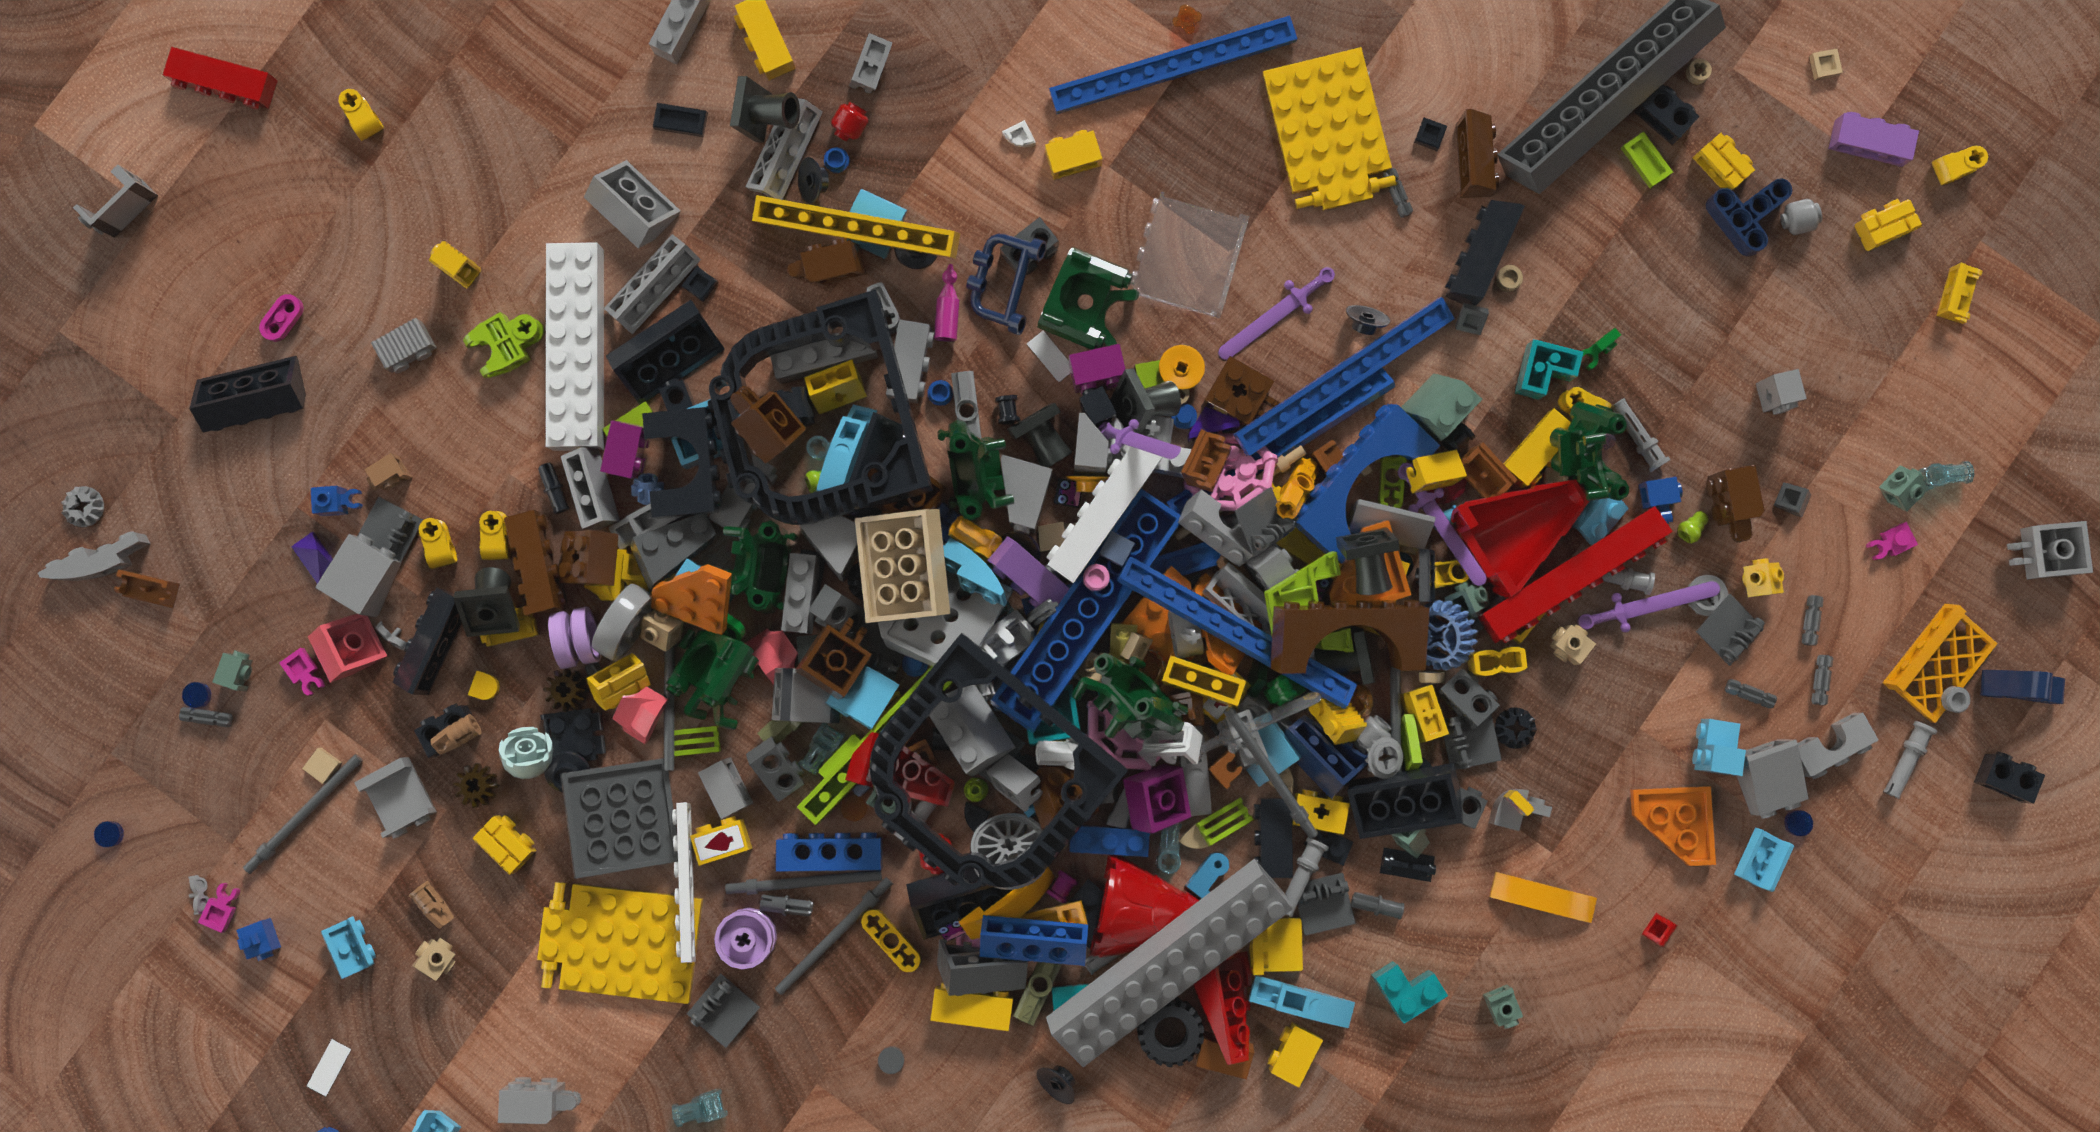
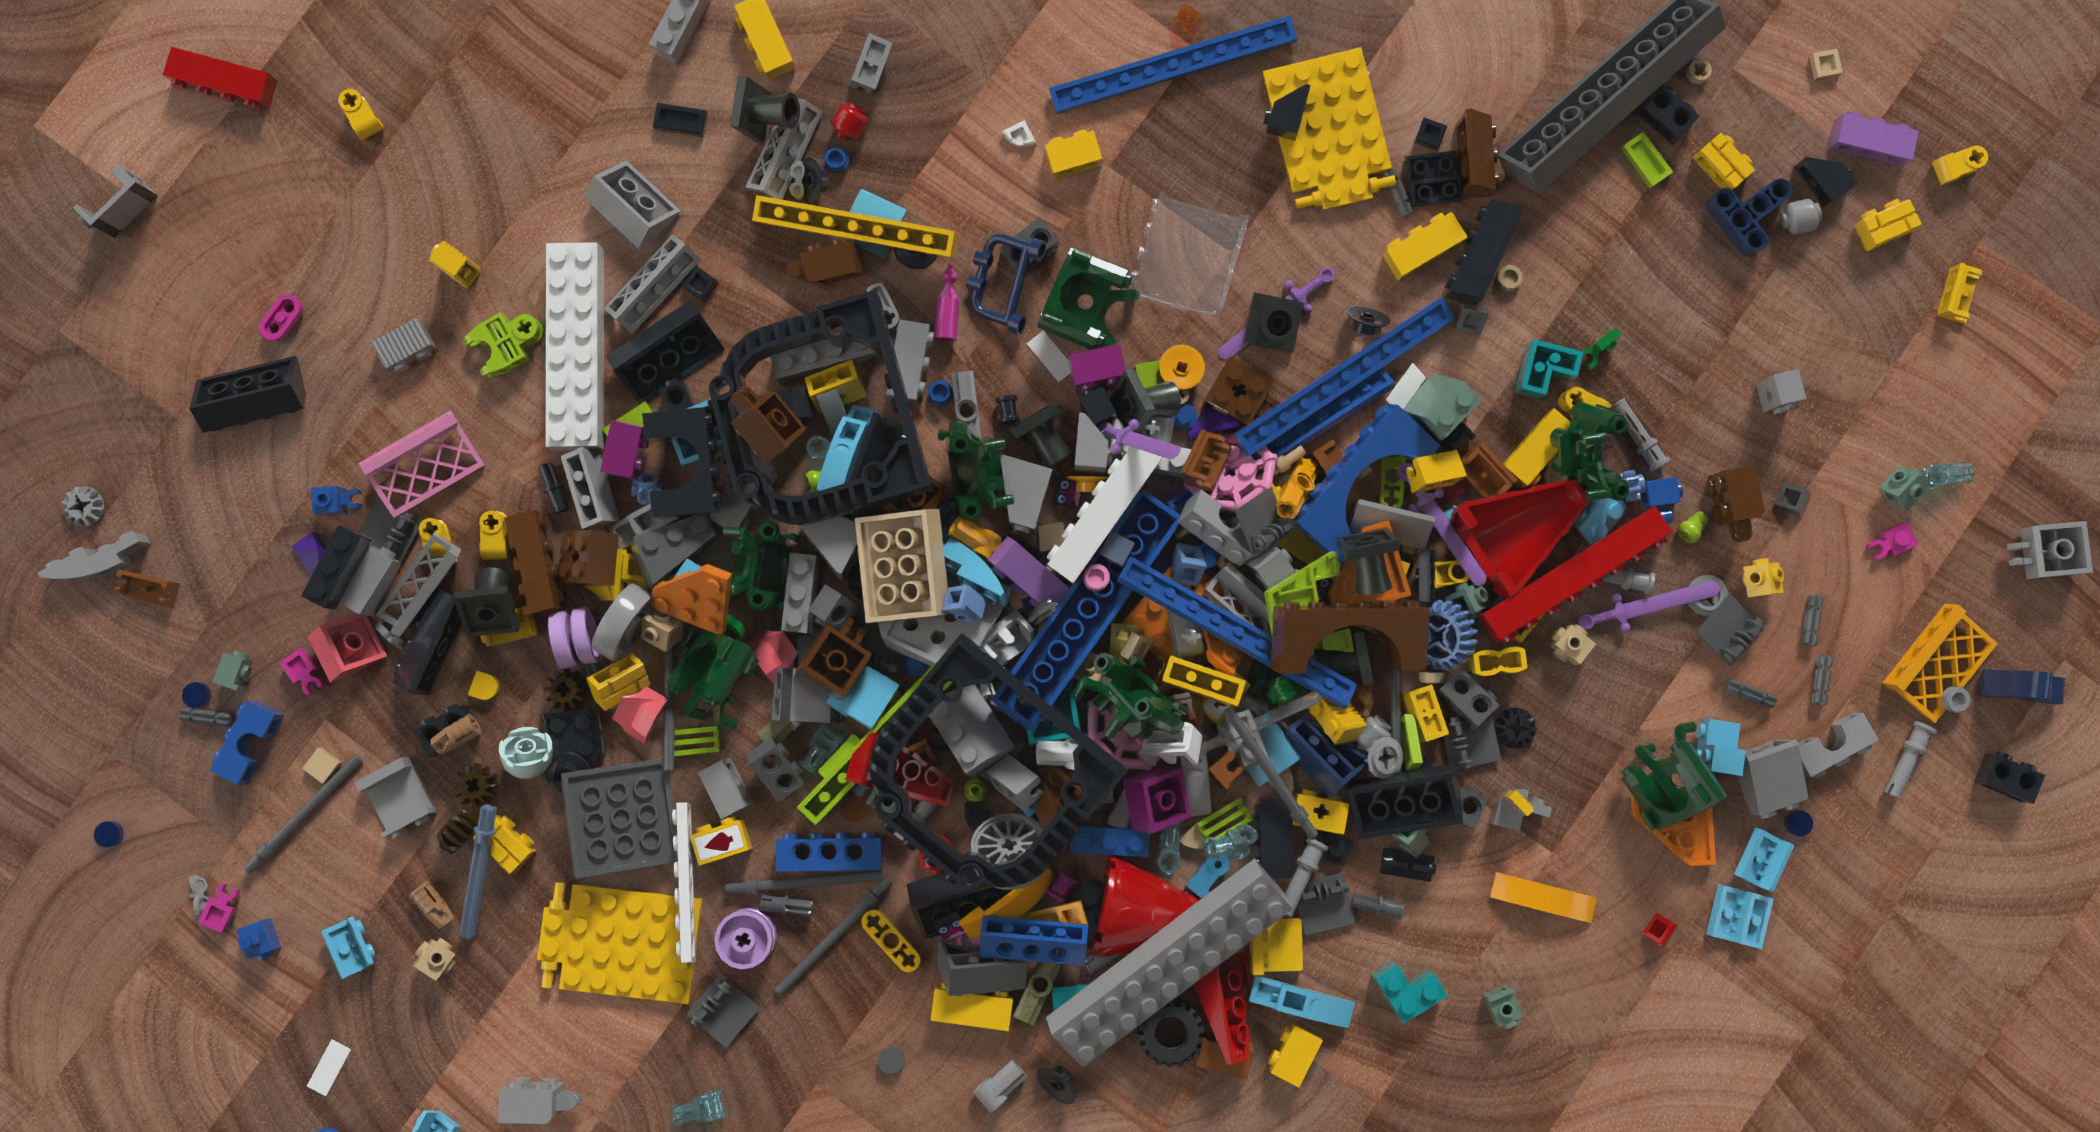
(233, 759): none -> blue arch
(336, 567): none -> black brick
(410, 444): none -> bright pink fence
(422, 592): none -> light grey fence
(456, 831): none -> dark brown gear
(483, 839): none -> sand blue axle
(797, 172): none -> light grey piece
(832, 409): none -> white sticker
(964, 603): none -> medium blue brick
(994, 1090): none -> light grey piece
(1188, 564): none -> medium blue brick
(1234, 844): none -> clear light blue connector
(1259, 324): none -> pearl dark grey plant
(1287, 114): none -> black slope
(1406, 387): none -> white sticker
(1424, 245): none -> yellow brick
(1433, 178): none -> black slope
(1636, 485): none -> medium blue gear
(1656, 793): none -> dark green piece
(1739, 916): none -> medium azure slope
(1825, 178): none -> black slope

